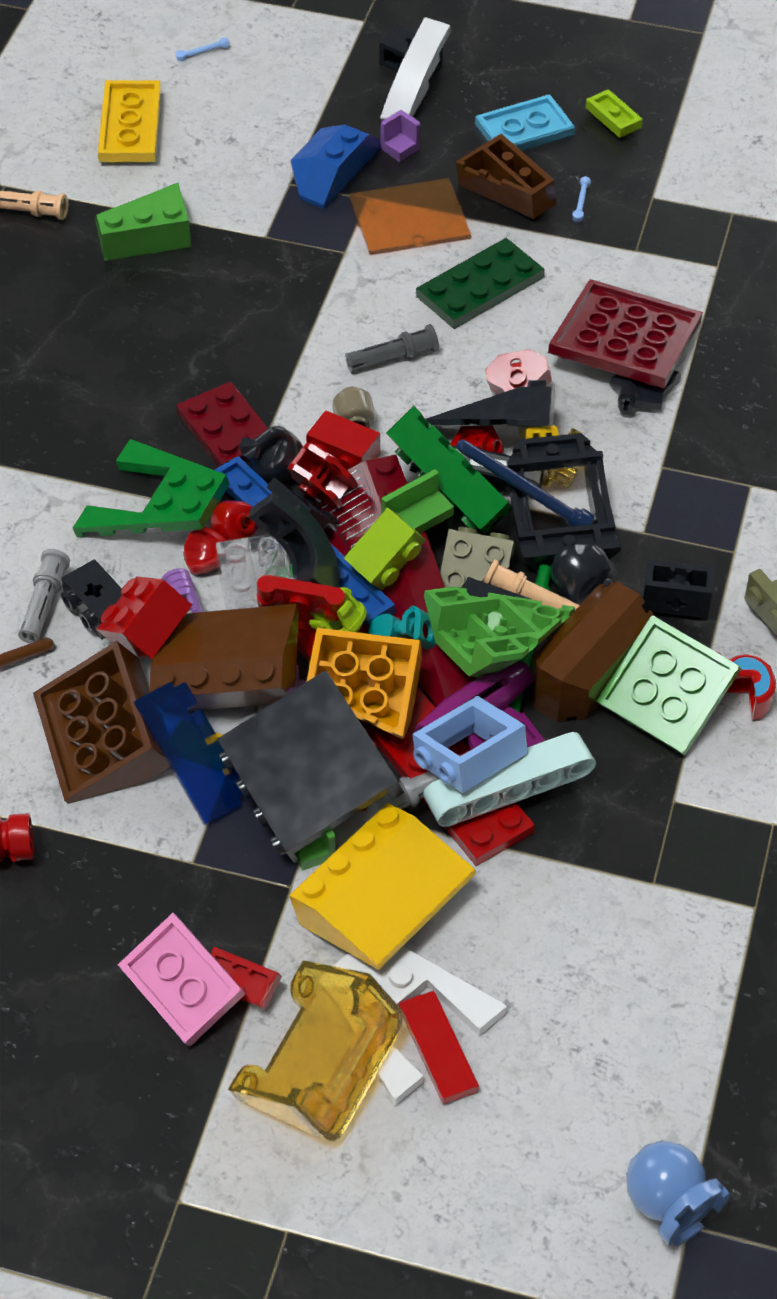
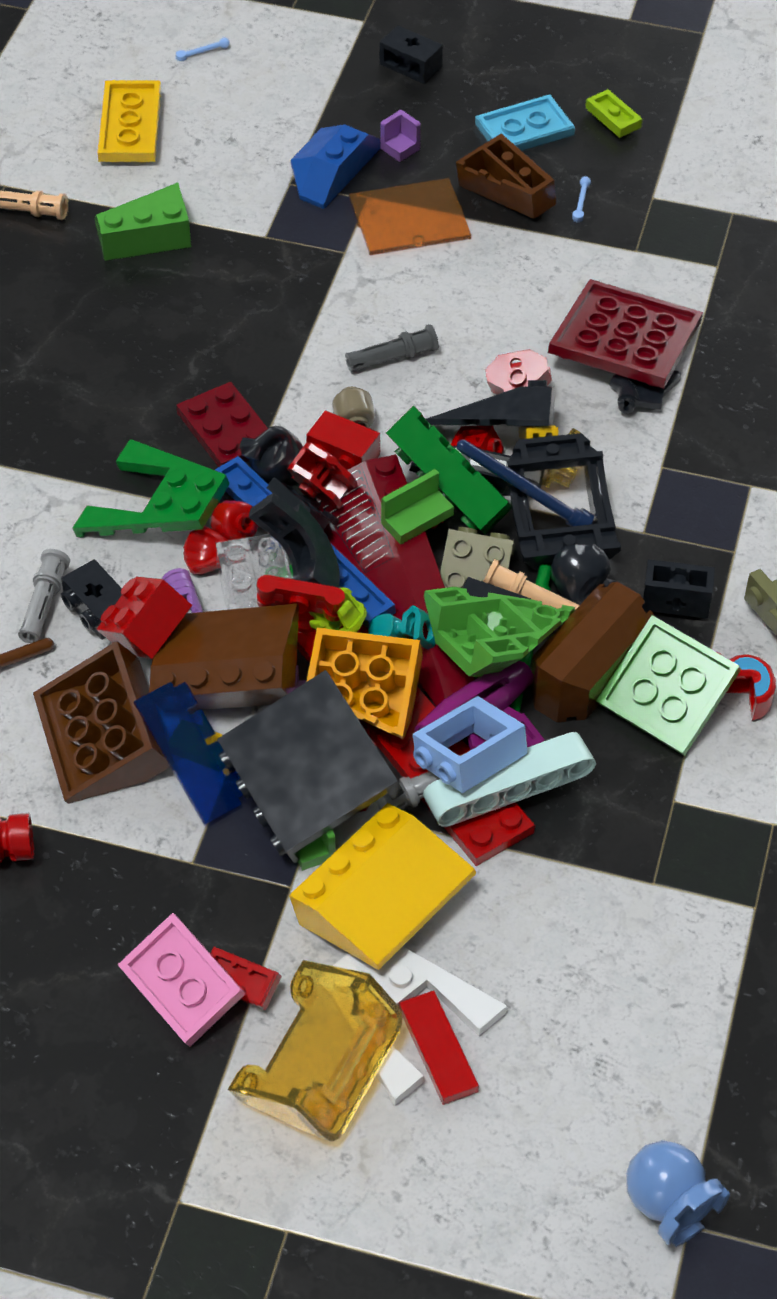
(385, 549): lime brick -> none
(416, 68): white slope -> none
(480, 283): dark green plate -> none

